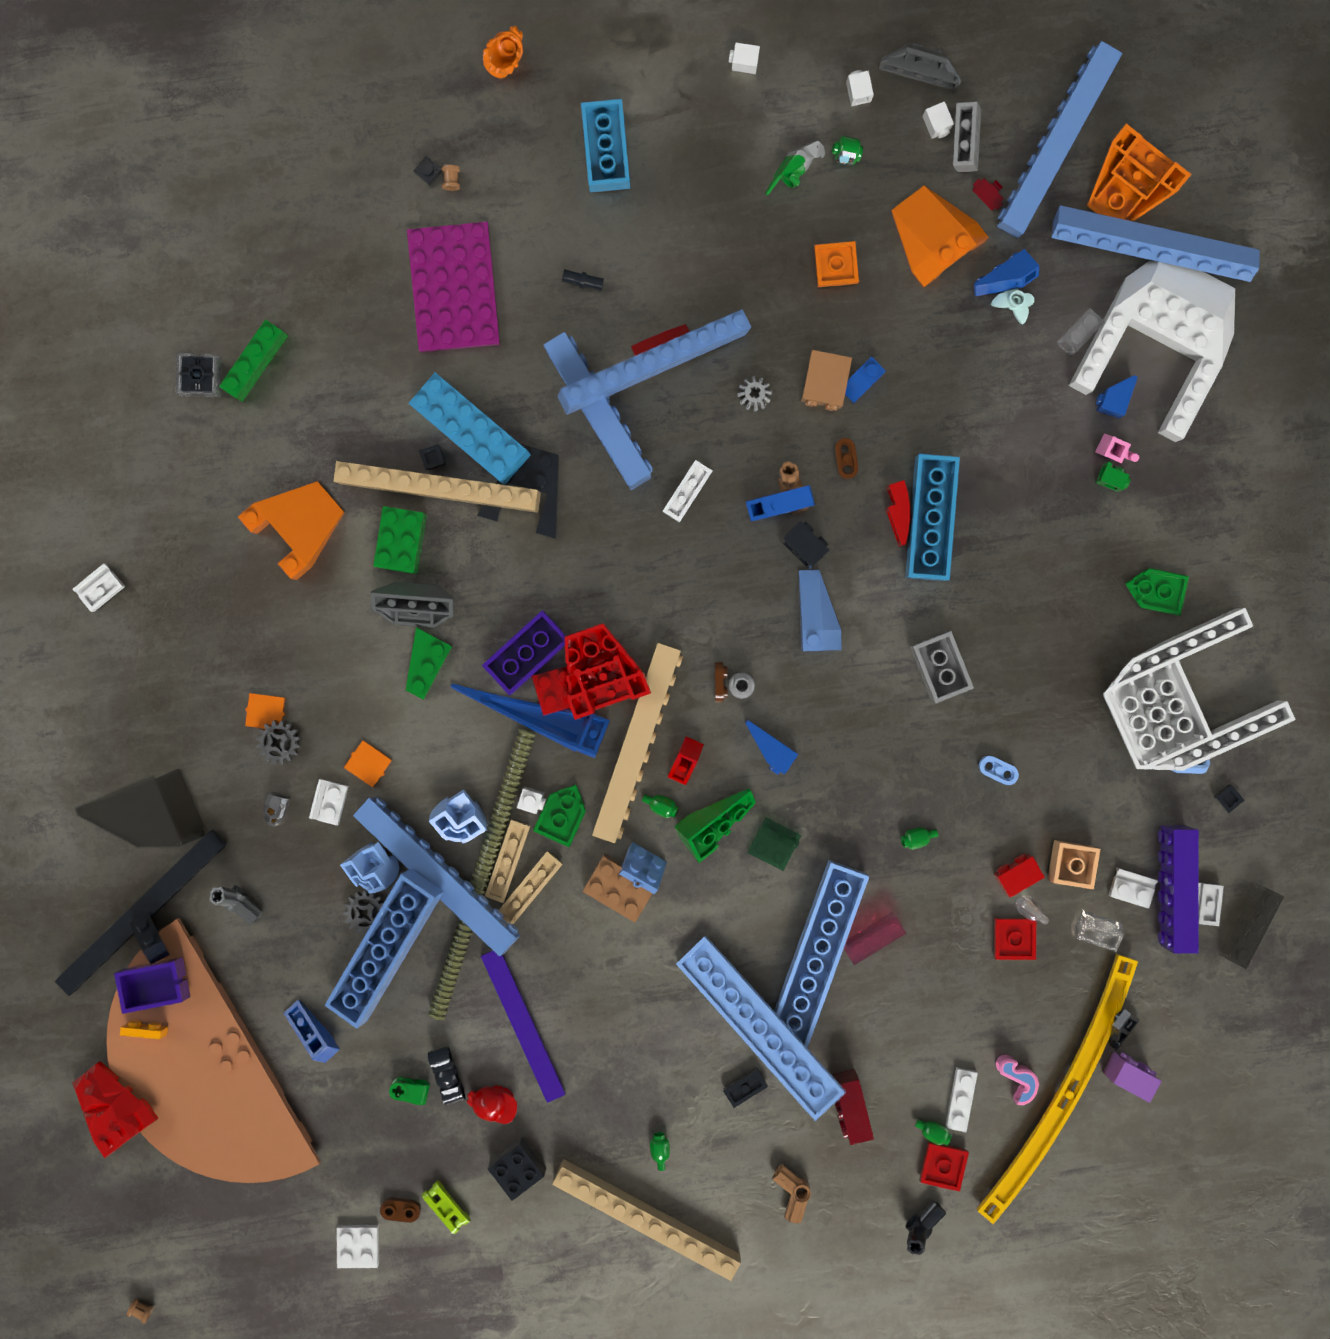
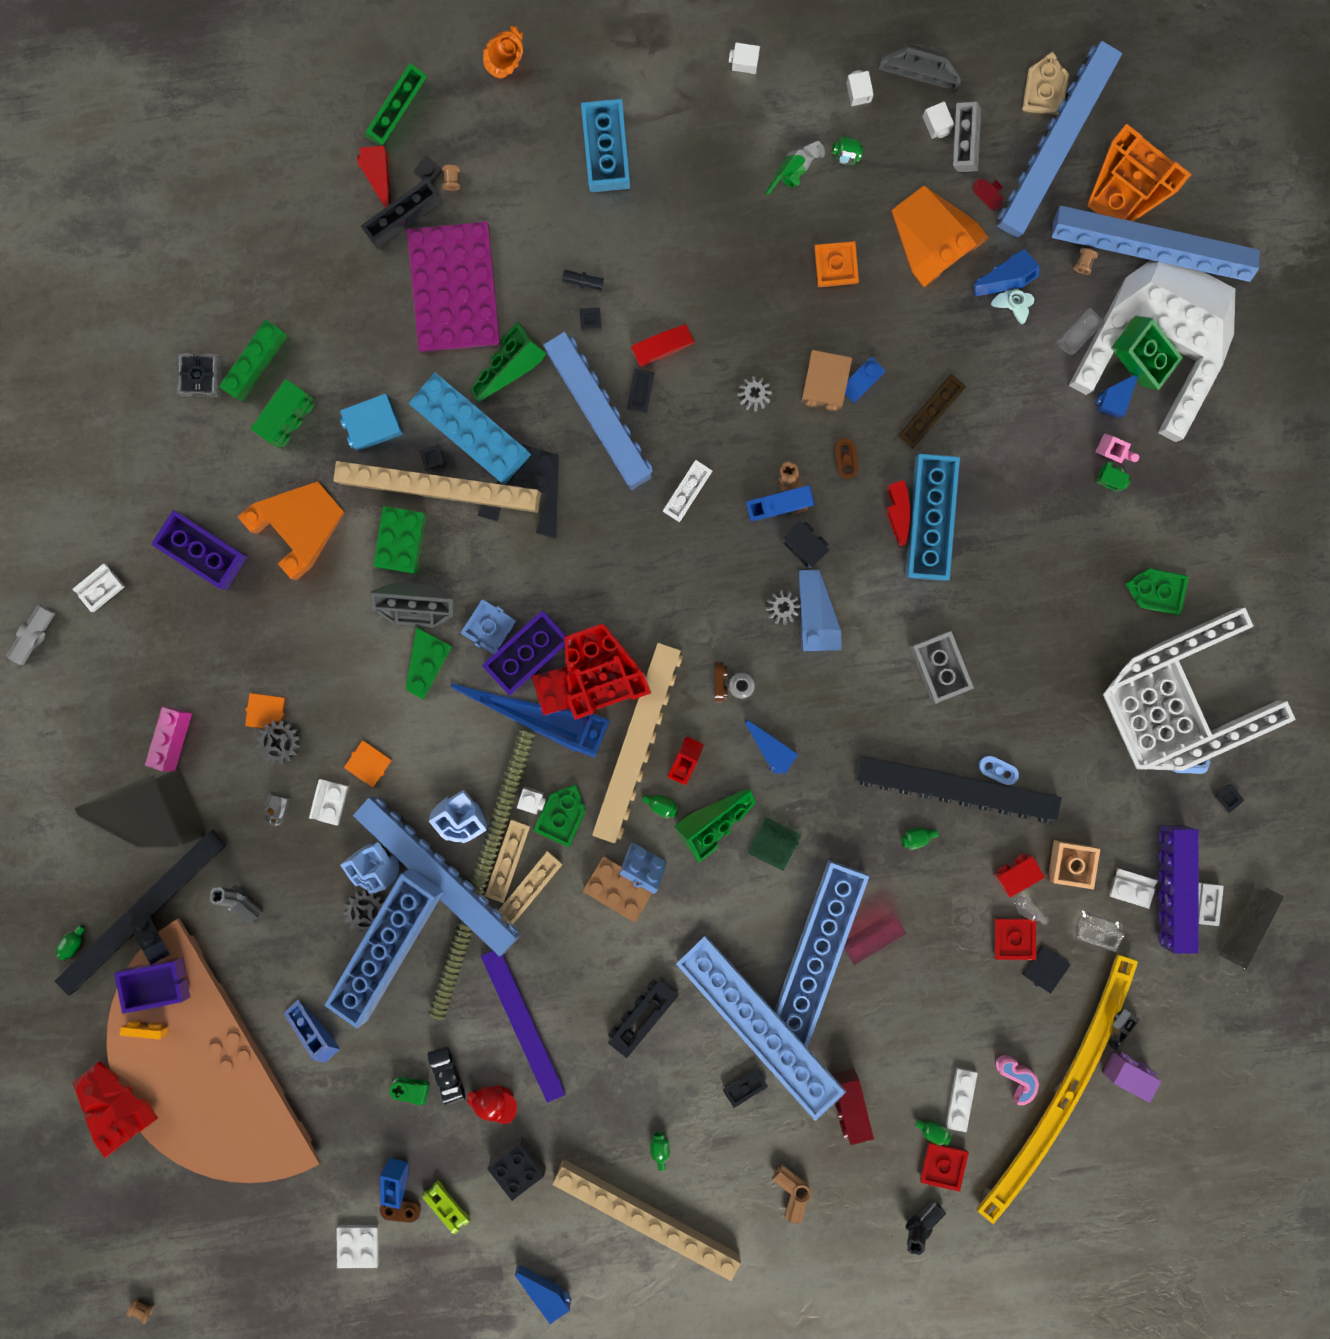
(30, 634): none -> light grey piece
(69, 943): none -> green plant
(168, 739): none -> dark pink brick
(199, 550): none -> dark purple brick
(283, 414): none -> green brick
(371, 422): none -> dark azure brick
(376, 168): none -> red slope
(393, 1183): none -> blue slope
(394, 105): none -> green brick
(401, 213): none -> black brick
(488, 626): none -> medium blue plate
(515, 358): none -> green wedge
(546, 1295): none -> blue slope
(590, 319): none -> black plate
(621, 1042): none -> black brick
(640, 390): none -> black plate
(653, 362): medium blue brick -> none
(784, 614): none -> light grey gear
(931, 411): none -> dark brown tile
(958, 788): none -> black brick
(1045, 86): none -> tan tile
(1046, 969): none -> black piece
(1085, 261): none -> medium nougat bush
(1147, 352): none -> green brick

